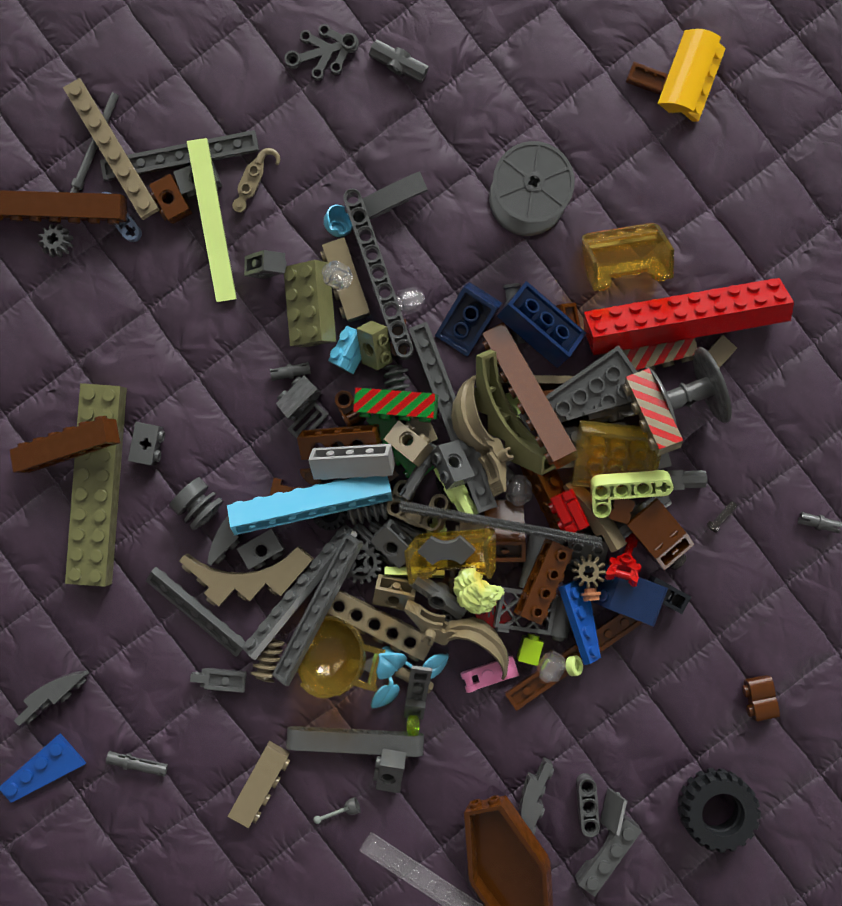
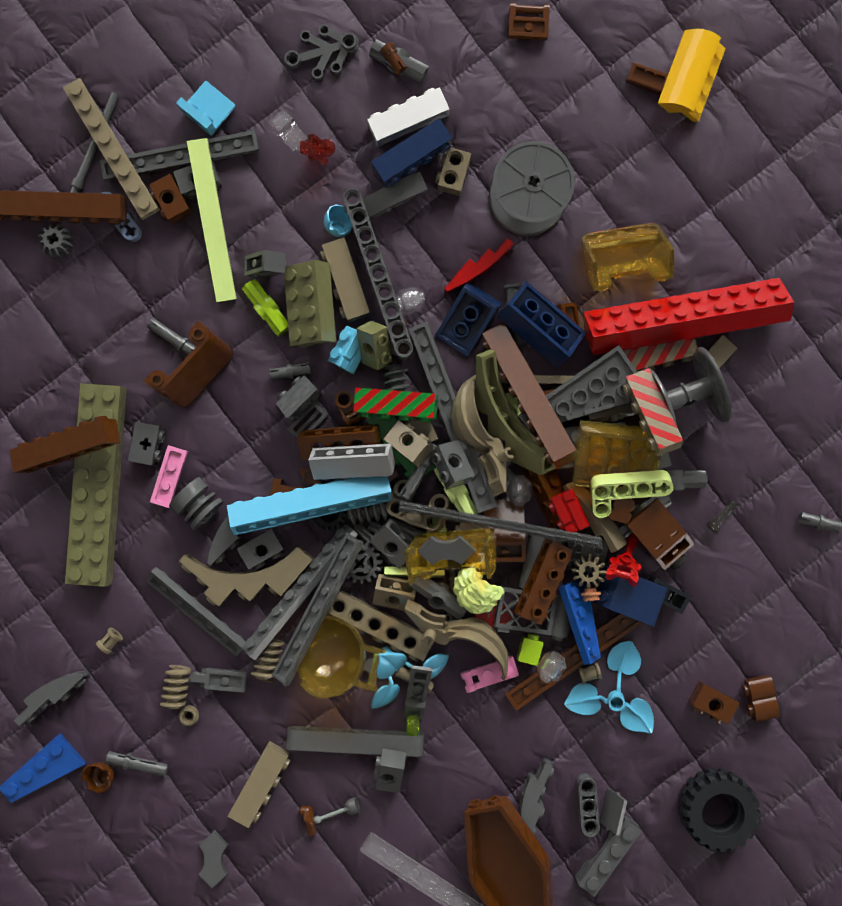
(98, 777): none -> reddish brown hair
(109, 640): none -> dark tan bush
(169, 476): none -> bright pink plate
(173, 338): none -> dark grey pin
(176, 687): none -> dark tan piece
(188, 721): none -> dark tan plate
(196, 370): none -> reddish brown windscreen
(207, 107): none -> medium azure bracket
(213, 868): none -> dark grey tile
(252, 178): dark tan piece -> none
(266, 307): none -> lime piece
(287, 130): none -> clear slope
(308, 815): none -> reddish brown arm
(317, 149): none -> clear red hips
(337, 275): clear head -> none
(390, 53): none -> reddish brown pin
(408, 116): none -> white brick
(412, 153): none -> dark blue slope
(457, 172): none -> dark tan brick
(473, 270): none -> red slope
(528, 27): none -> reddish brown plate
(574, 665): yellowish green tile -> none
(589, 673): none -> dark tan bush
(637, 715): none -> medium azure plant
(724, 707): none -> reddish brown brick

